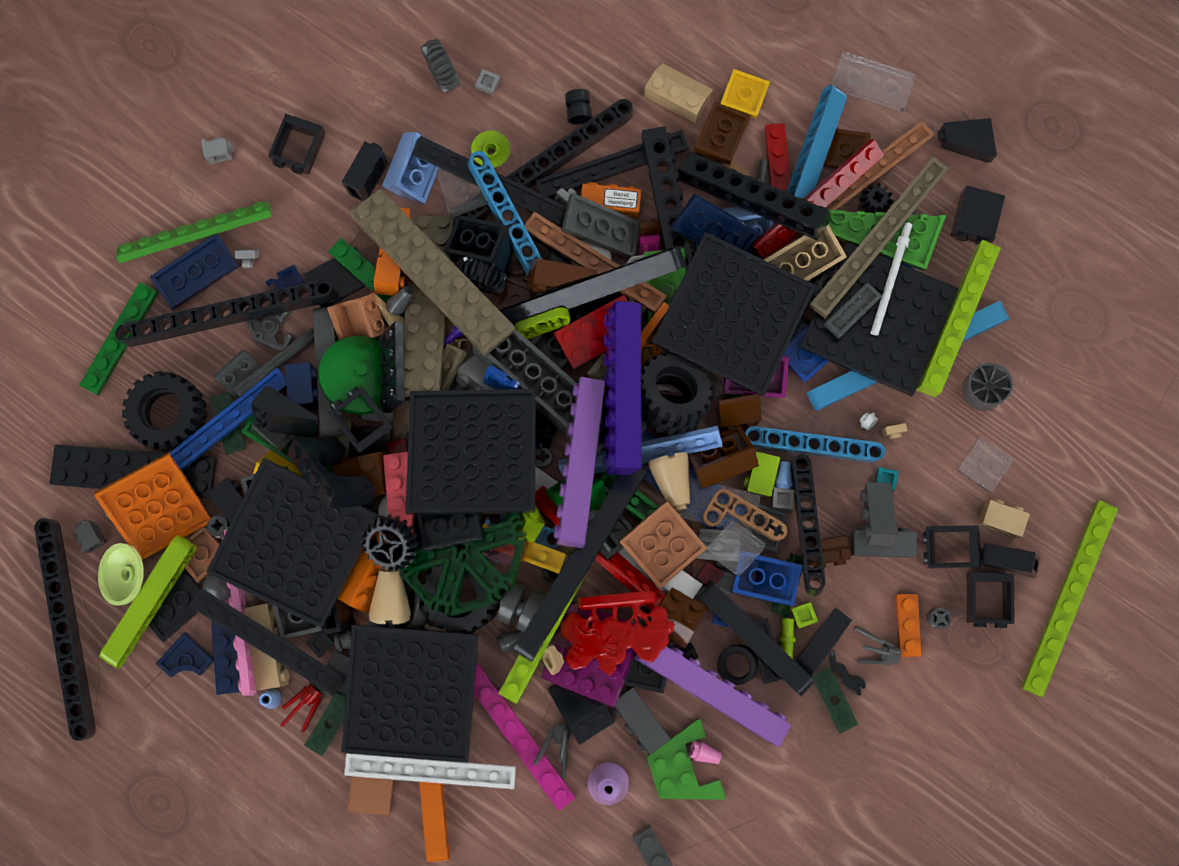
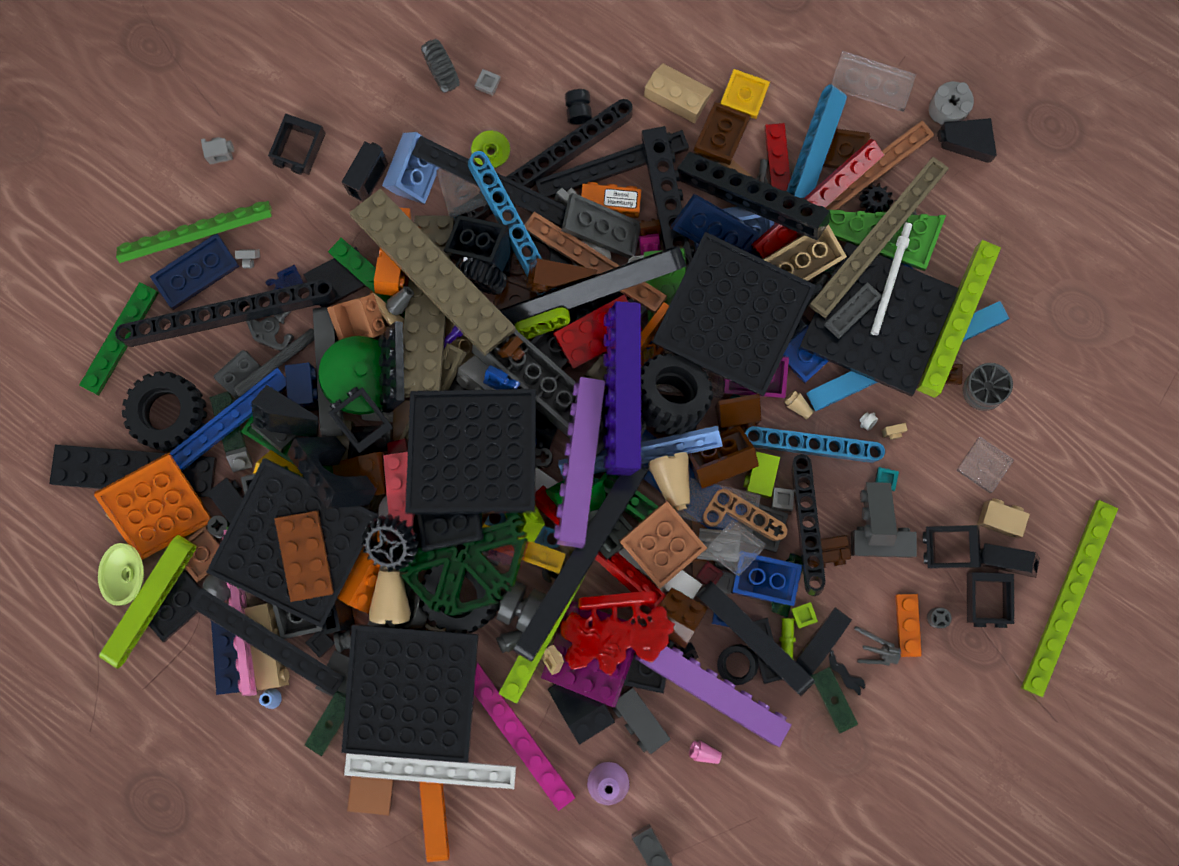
(72, 634): black beam -> none
(89, 536): dark grey brick -> none
(185, 656): dark blue tile -> none
(239, 459): none -> light grey plate
(304, 555): none -> dark orange plate
(310, 695): red plant -> none
(512, 349): none -> reddish brown tile
(560, 736): dark grey plant -> none
(674, 771): bright green wing -> none
(784, 476): light blue cone -> none
(798, 404): none -> tan cone
(951, 103): none -> light grey brick
(955, 375): none -> reddish brown tile
(977, 215): black brick -> none

